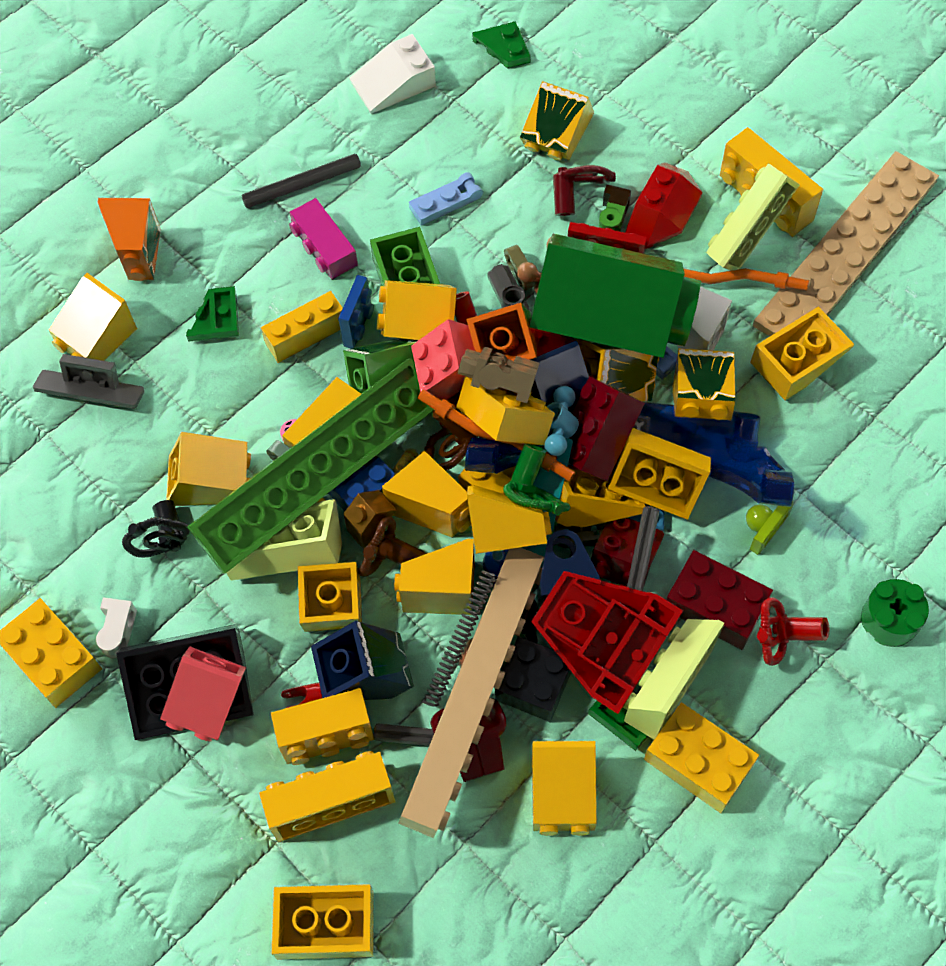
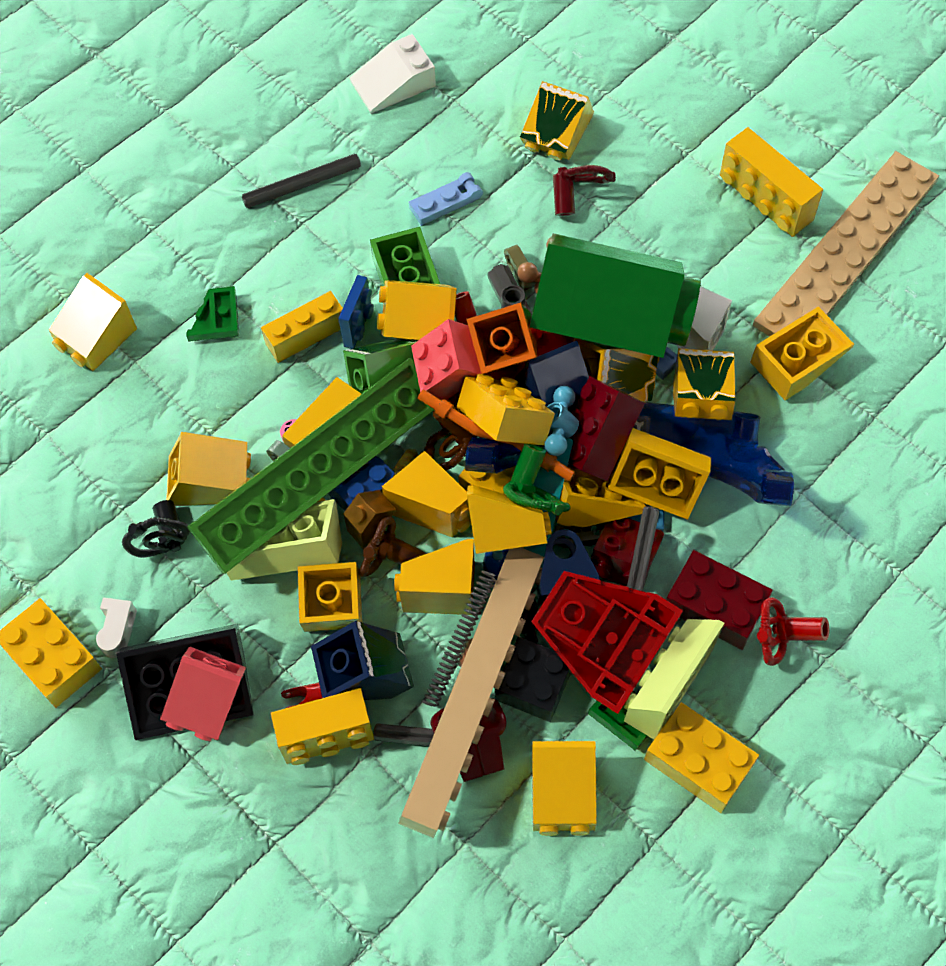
(88, 381): dark grey bracket -> none
(133, 233): orange slope -> none
(323, 239): dark pink brick -> none
(323, 922): yellow brick -> none
(327, 796): yellow brick -> none
(497, 371): dark tan hips -> none
(504, 44): green wing -> none
(607, 237): red plate -> none
(617, 204): leg -> none
(664, 204): red wedge -> none
(751, 218): yellowish green slope -> none
(766, 523): lime tile -> none
(780, 280): orange bar -> none
(895, 612): green brick -> none

